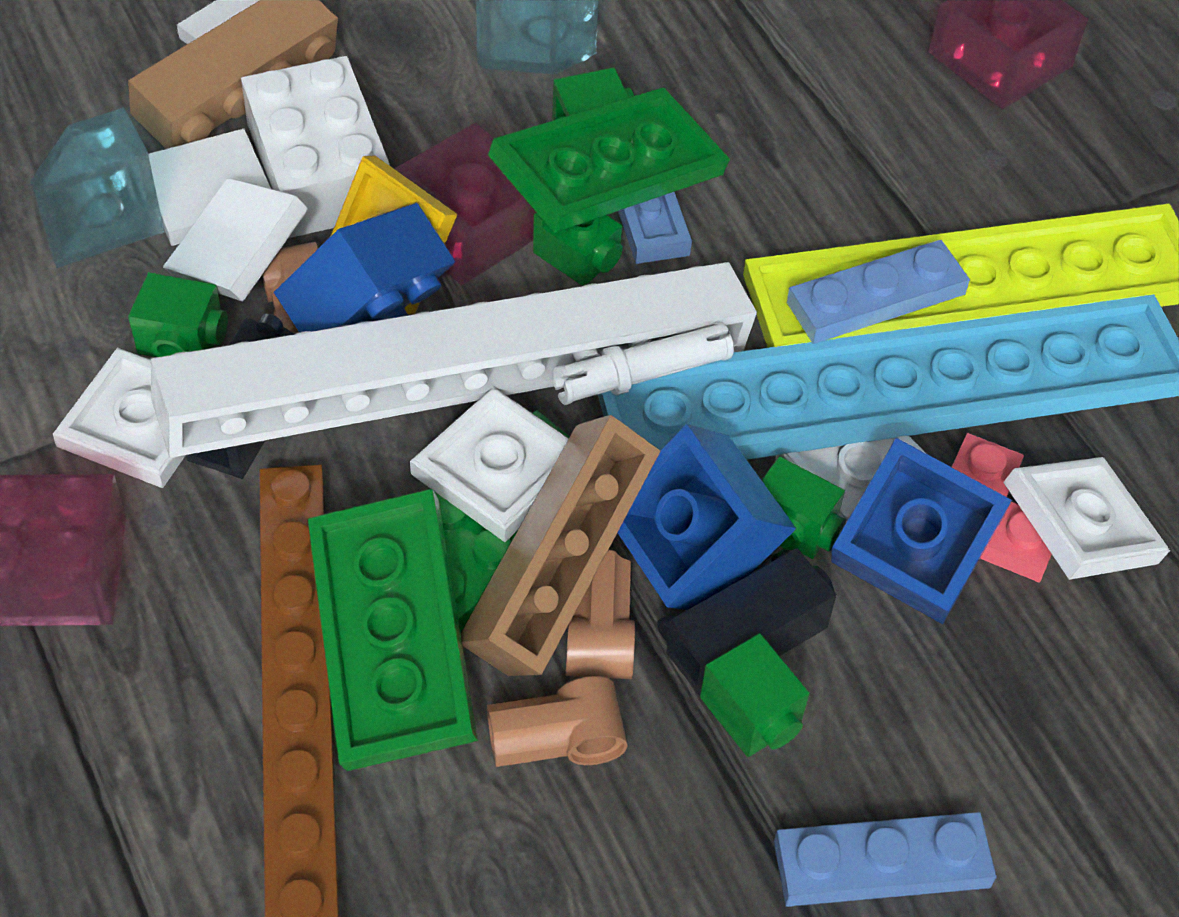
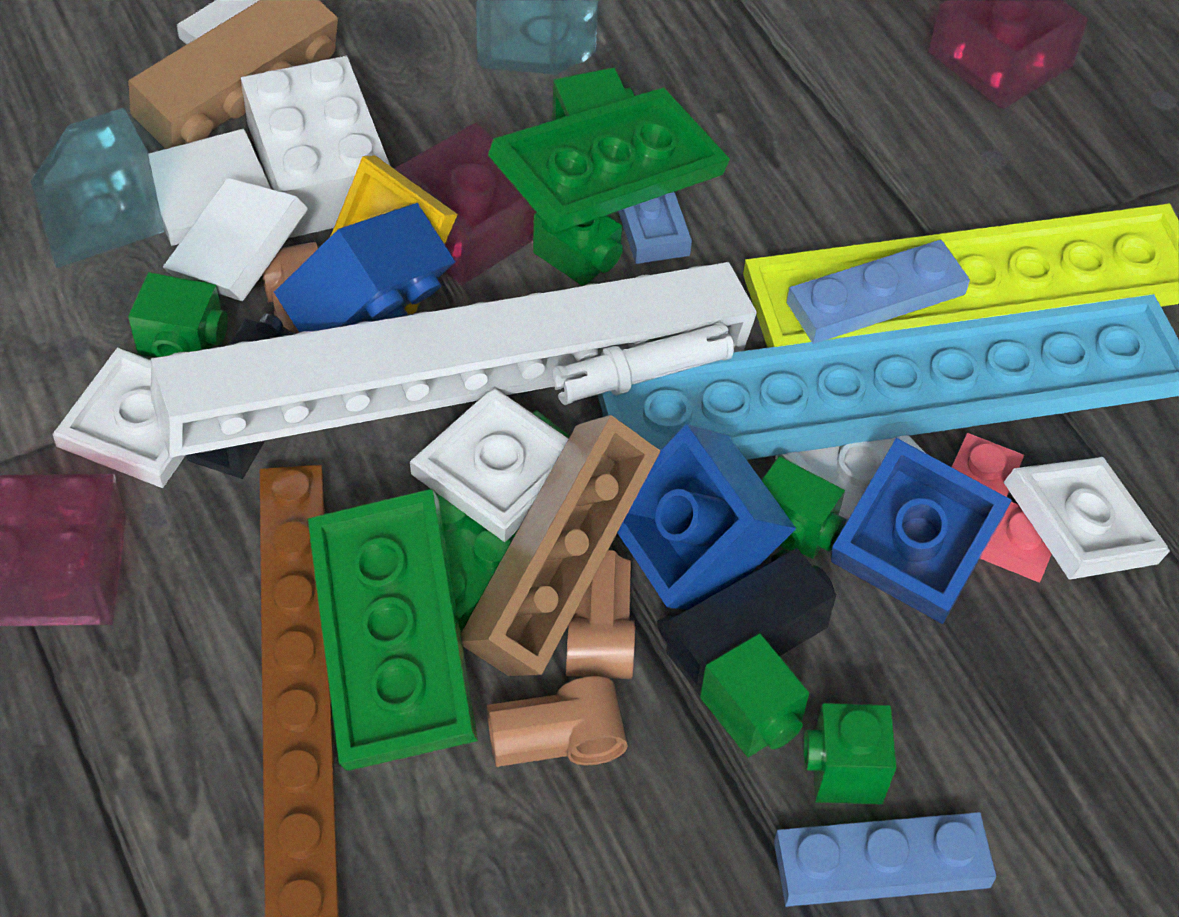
(851, 753): none -> green brick

